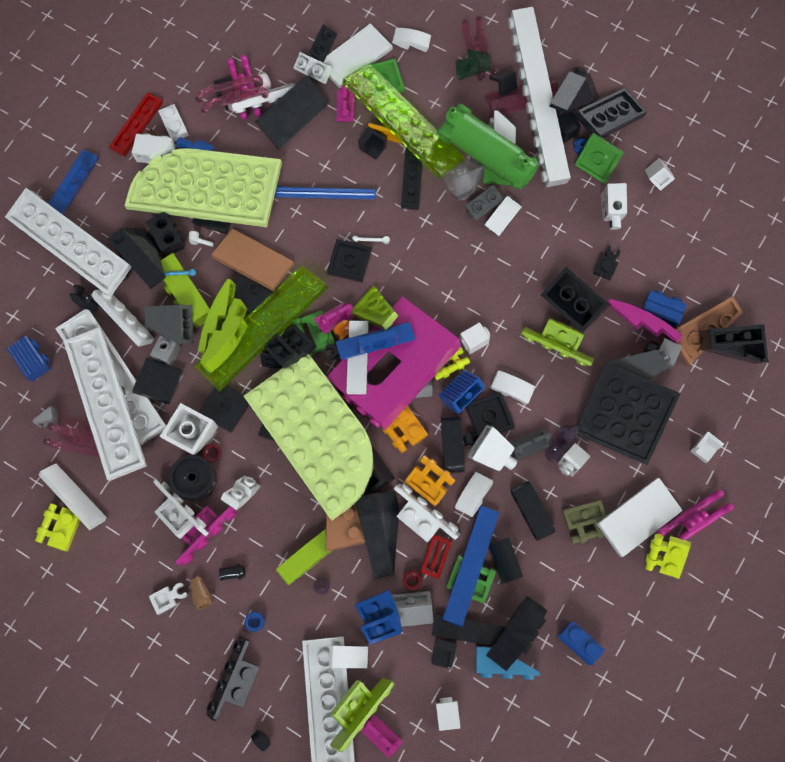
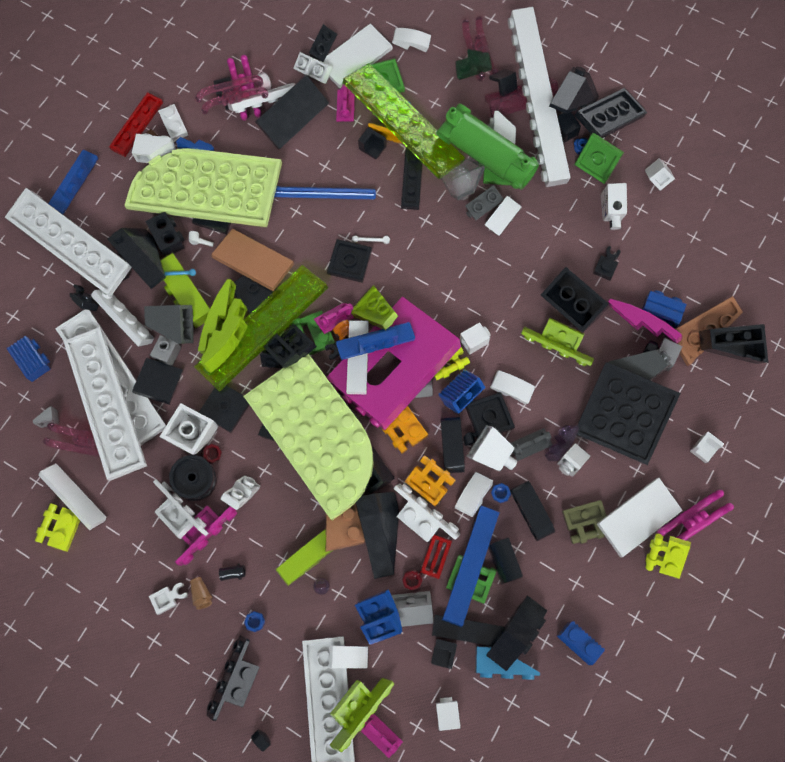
(501, 493): none -> blue tile

